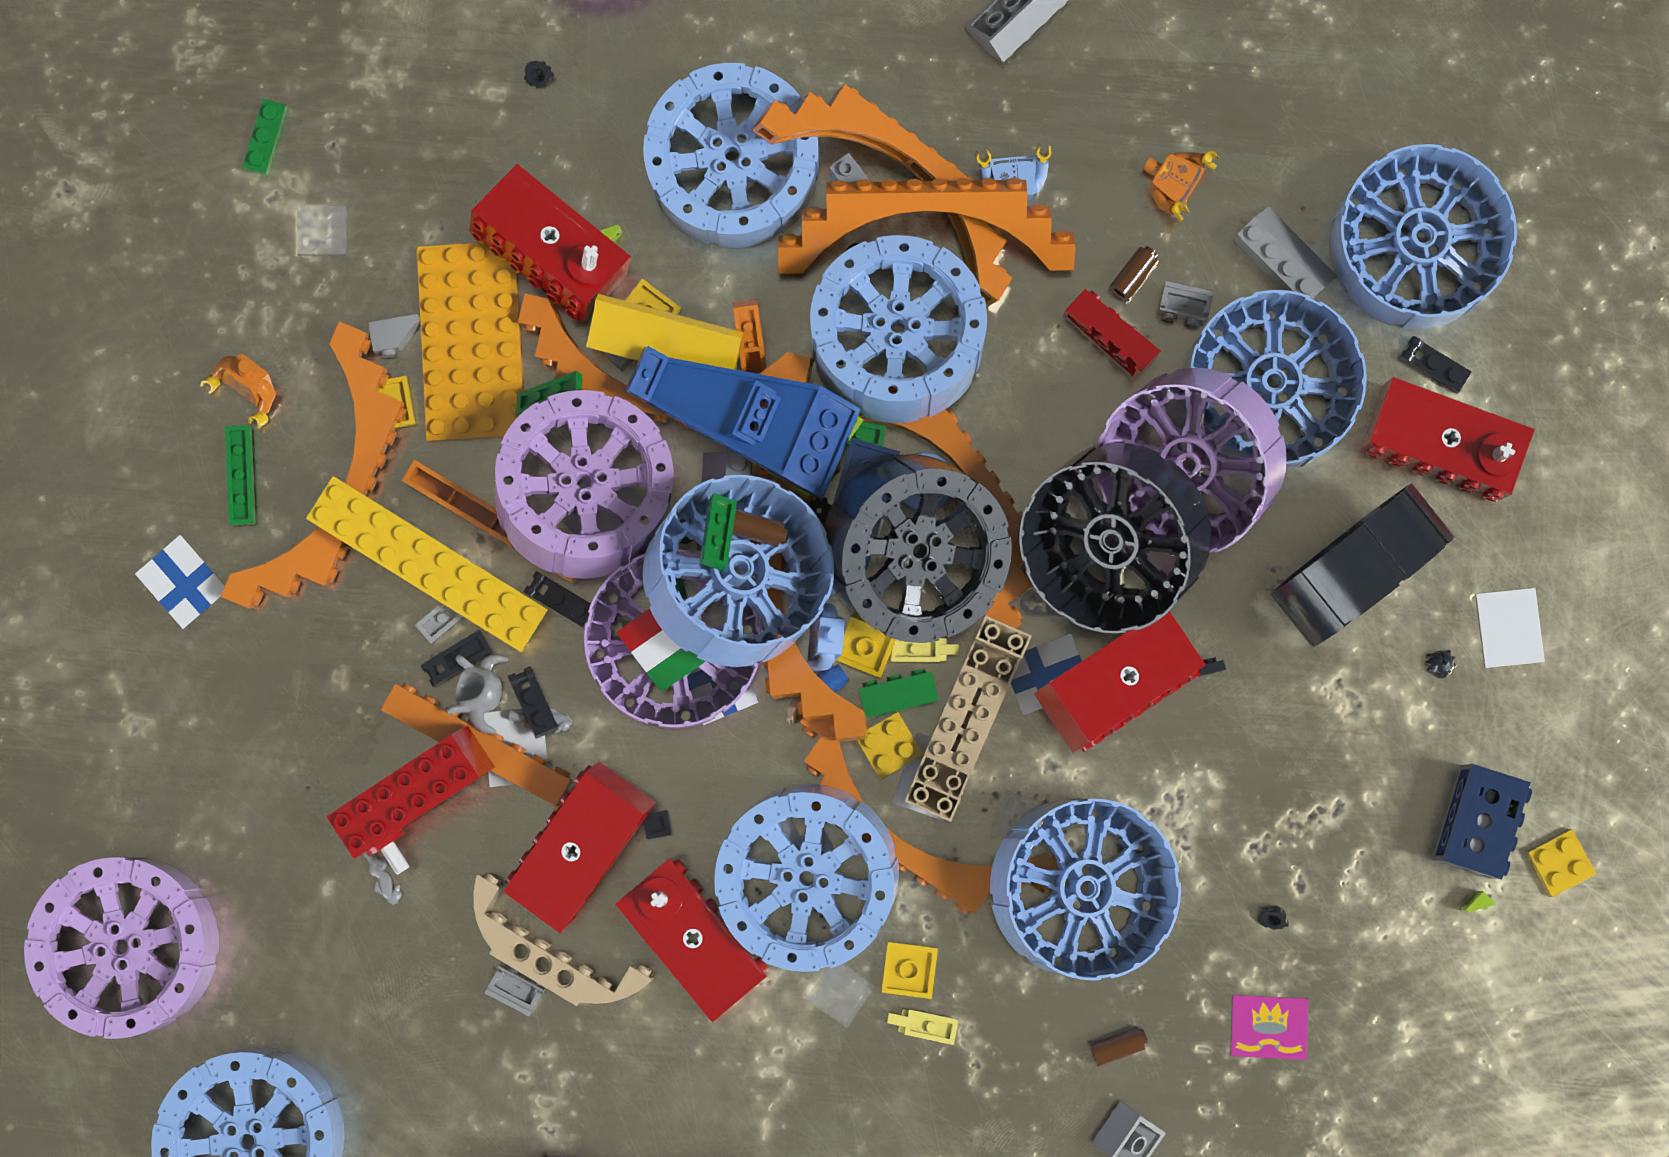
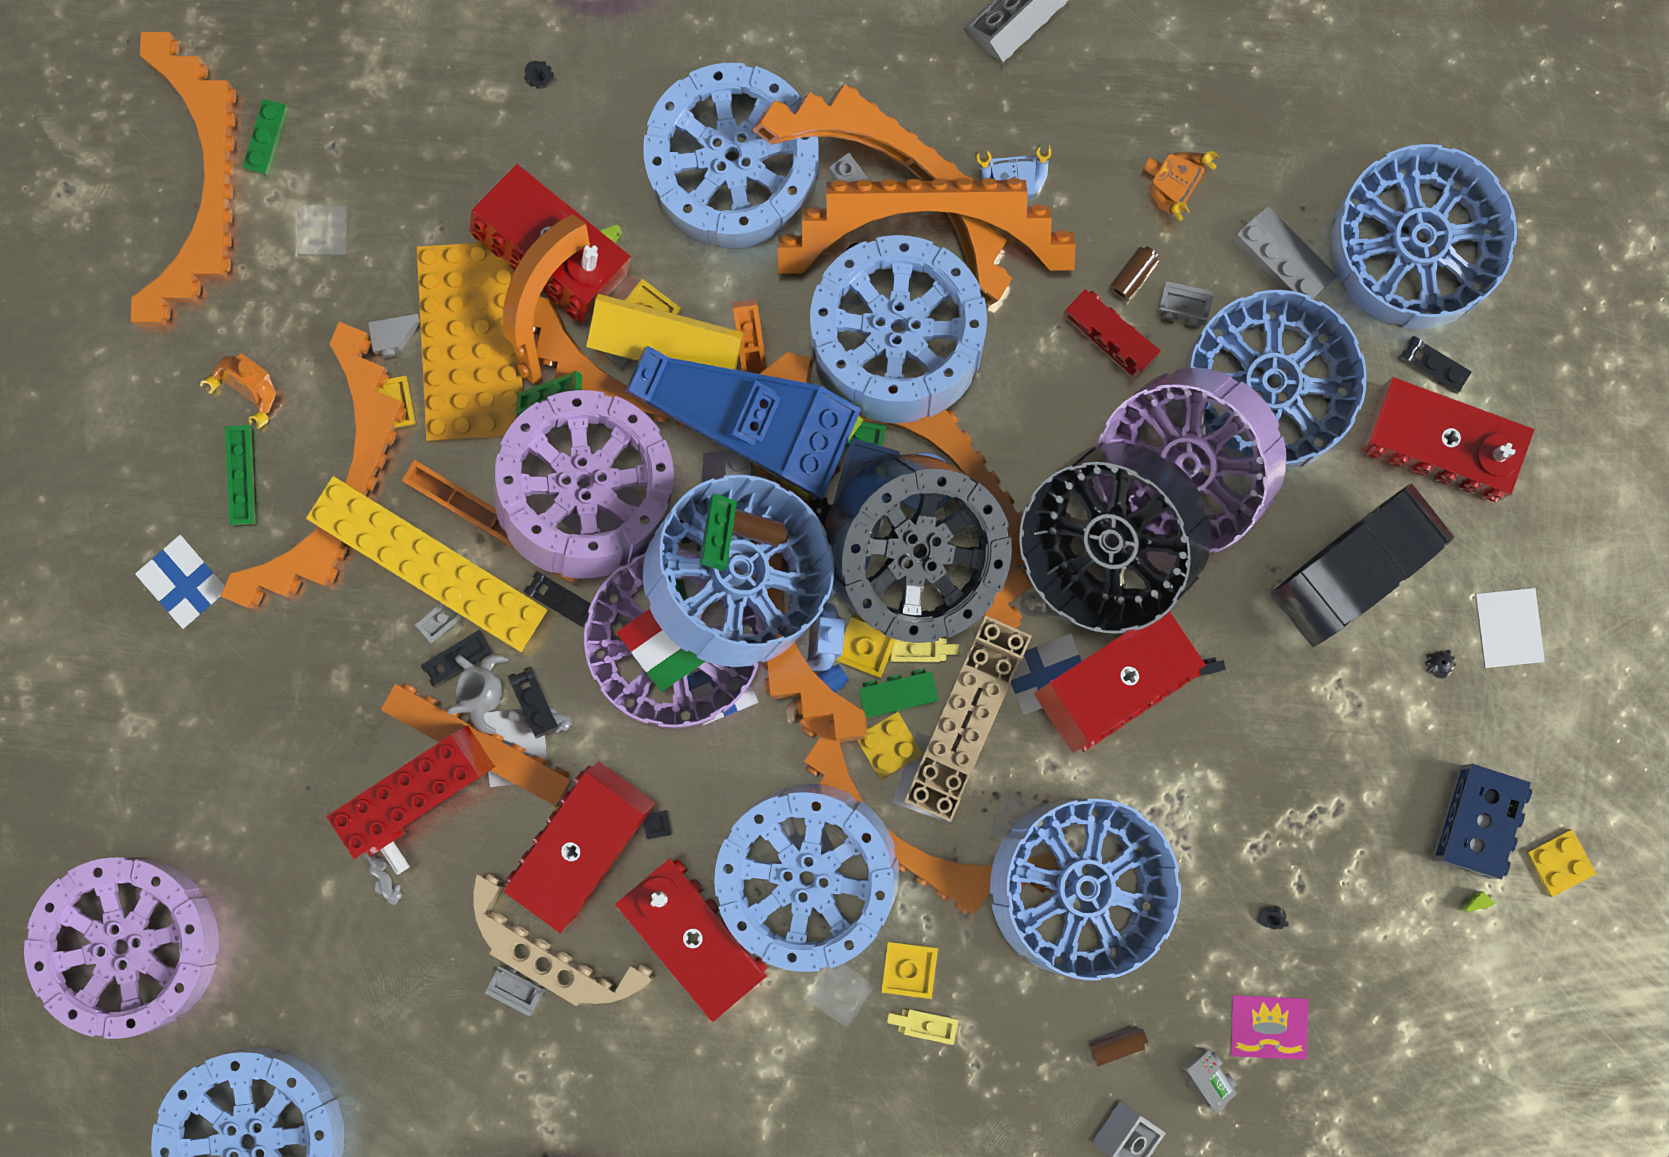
(207, 245): none -> orange arch
(527, 283): none -> orange arch
(1209, 1080): none -> light grey slope

